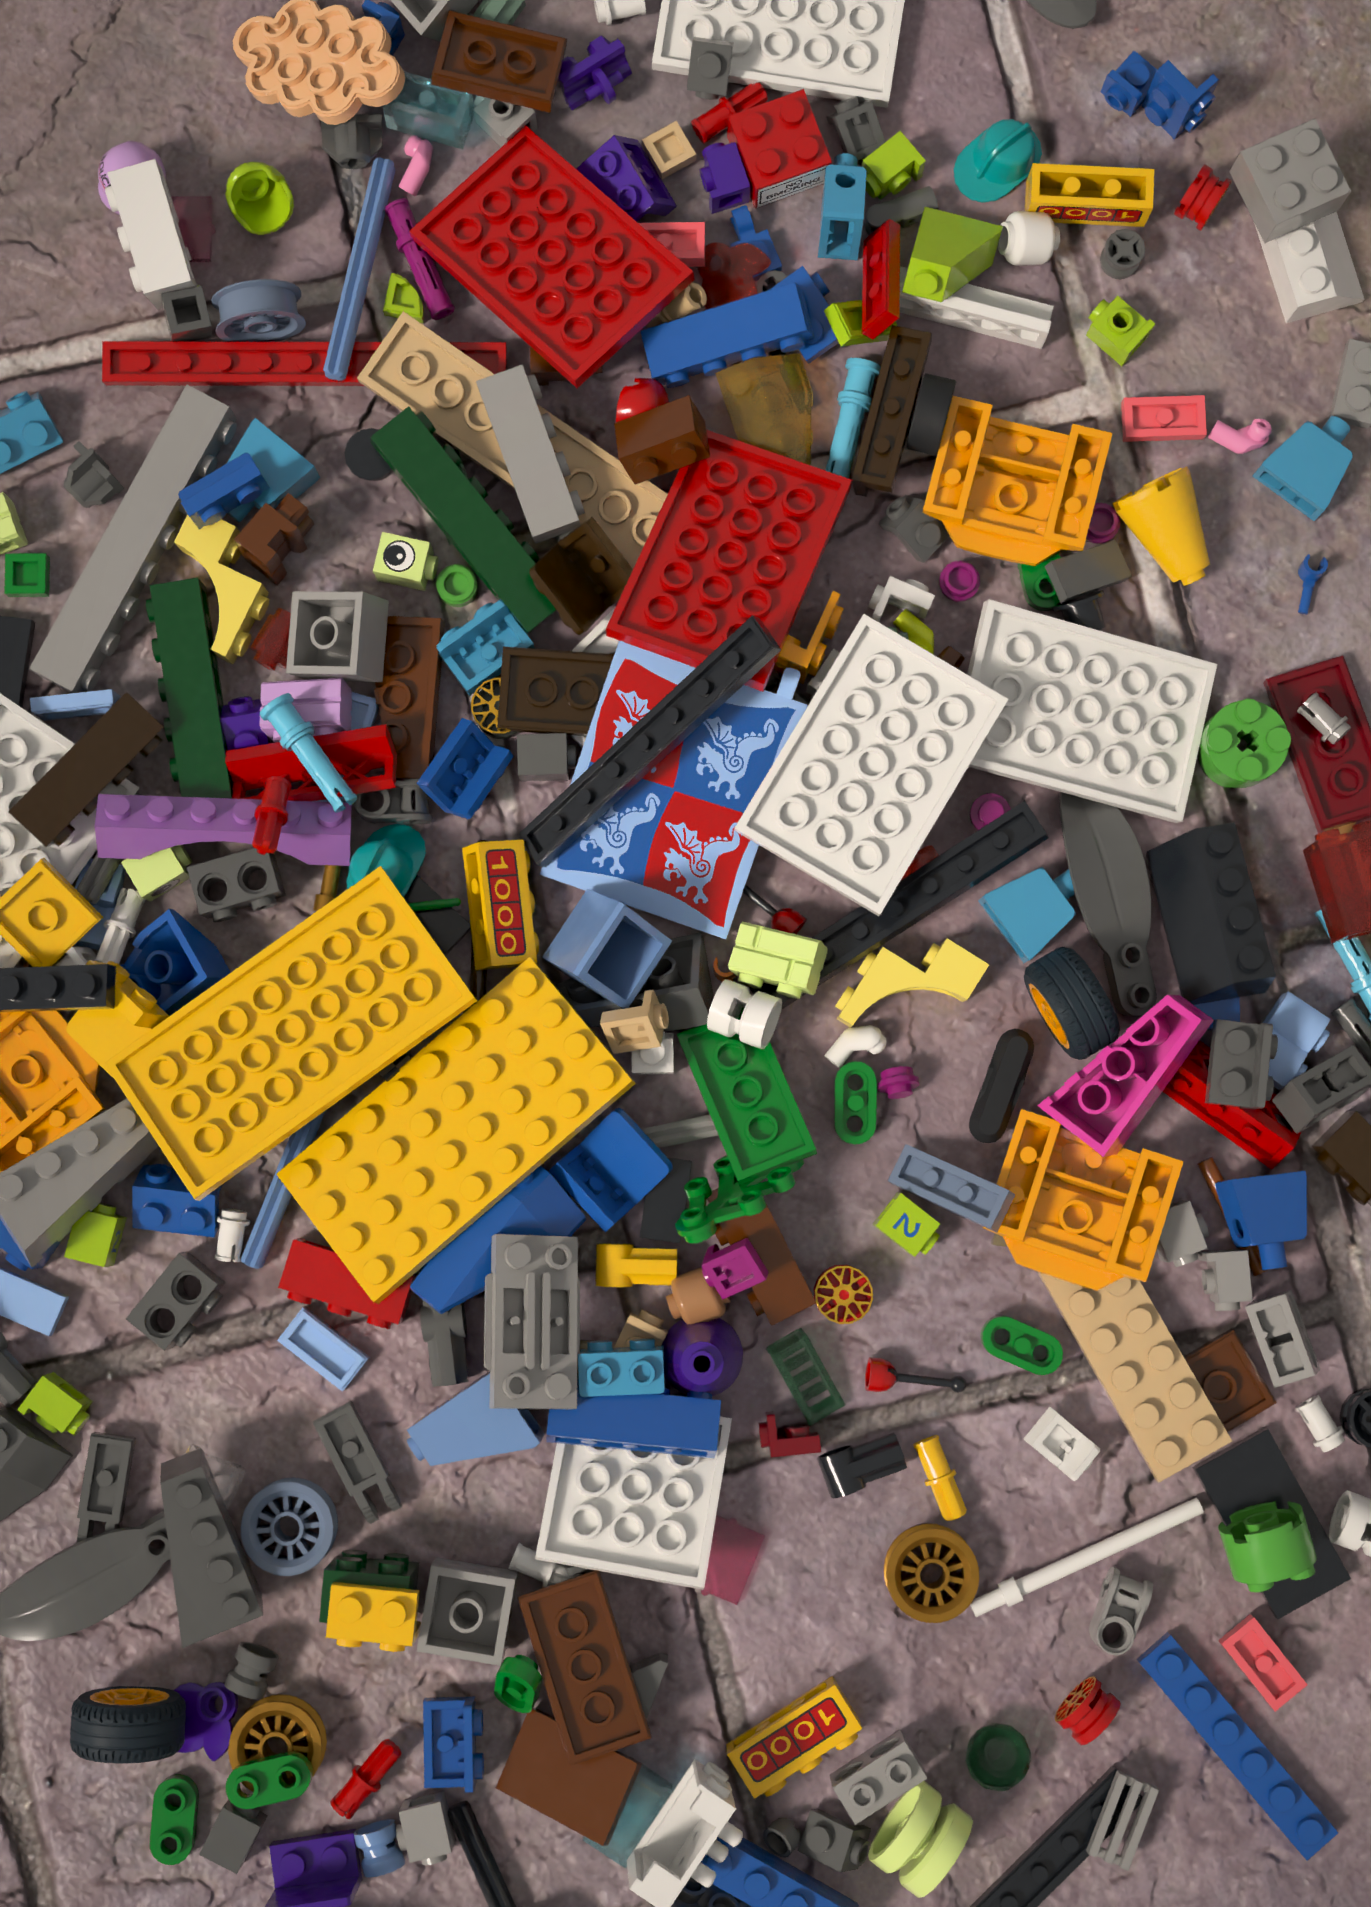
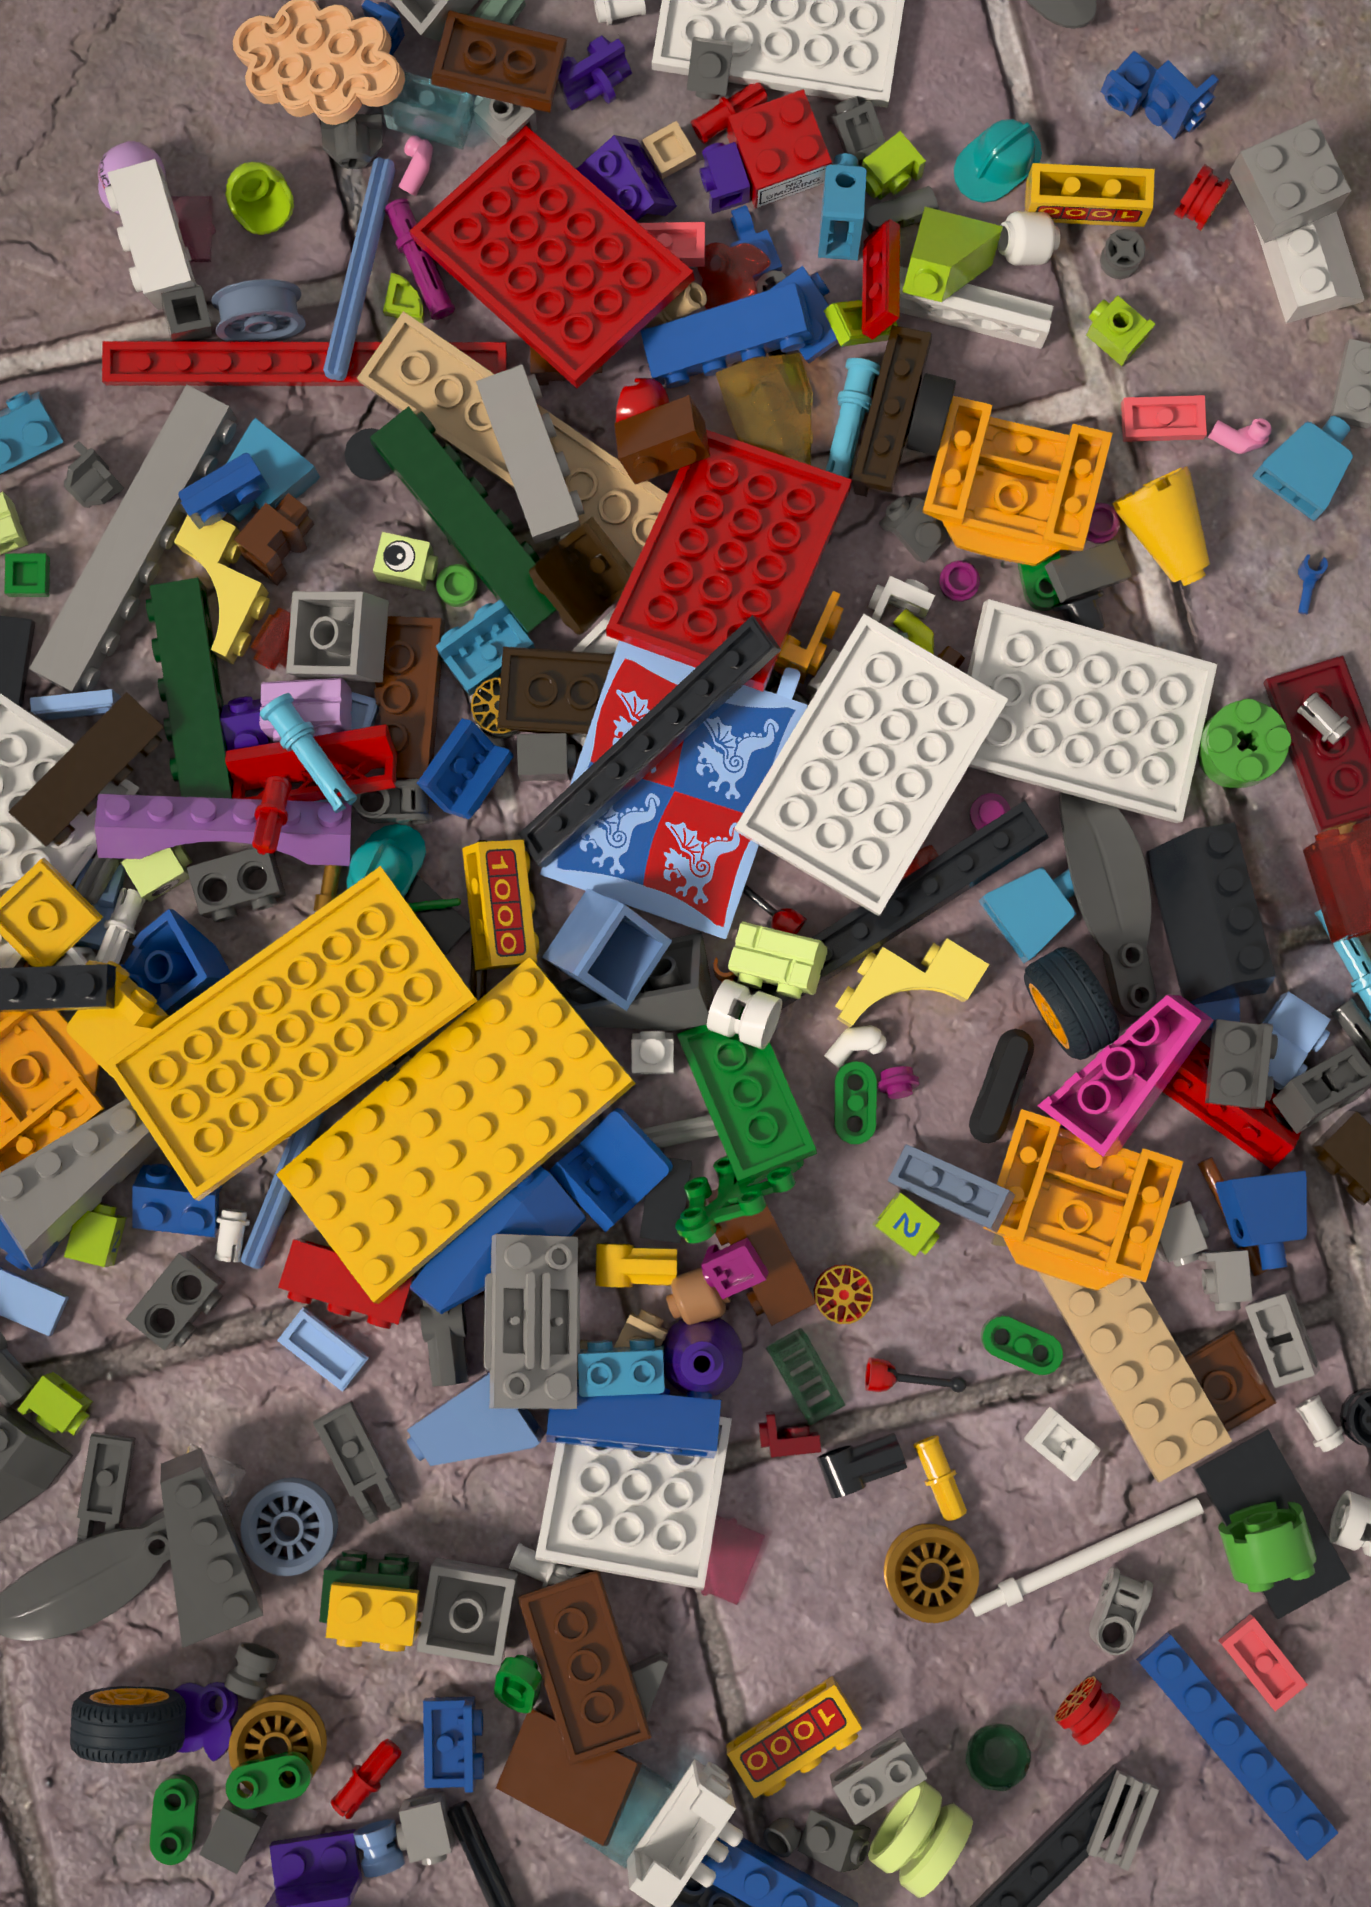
(636, 1026): tan bracket -> none

